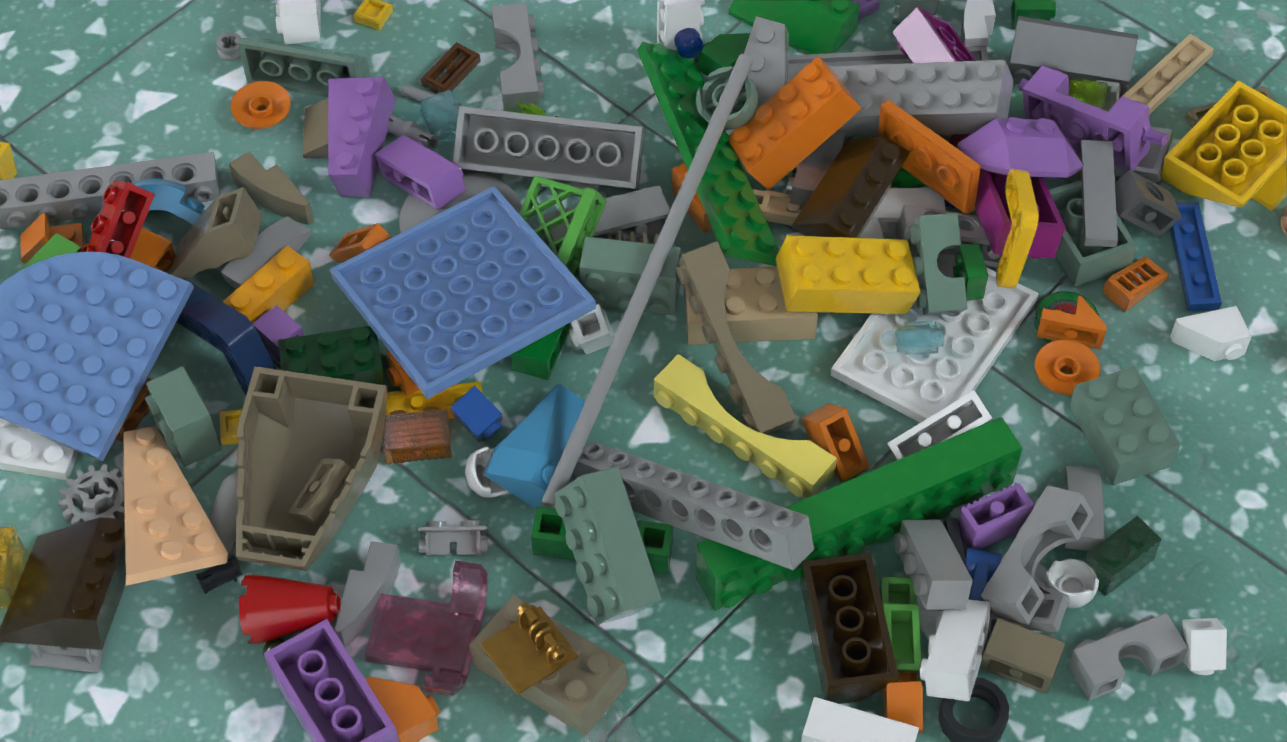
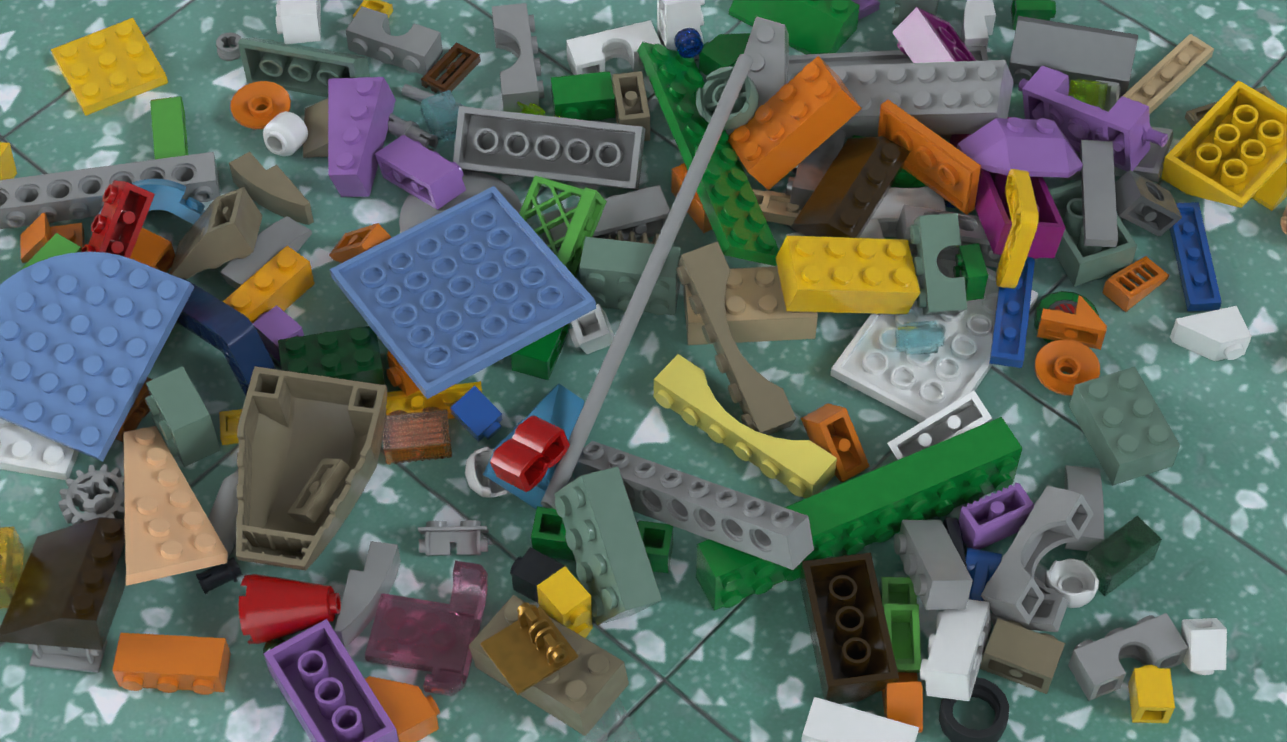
(109, 66): none -> yellow plate
(169, 127): none -> bright green beam
(171, 663): none -> orange brick
(285, 134): none -> white head
(413, 51): none -> light grey arch
(529, 453): none -> red brick
(531, 571): none -> black brick
(566, 601): none -> yellow brick
(583, 96): none -> green brick
(590, 52): none -> white arch
(631, 101): none -> dark tan brick
(1012, 320): none -> blue plate
(1151, 695): none -> yellow brick

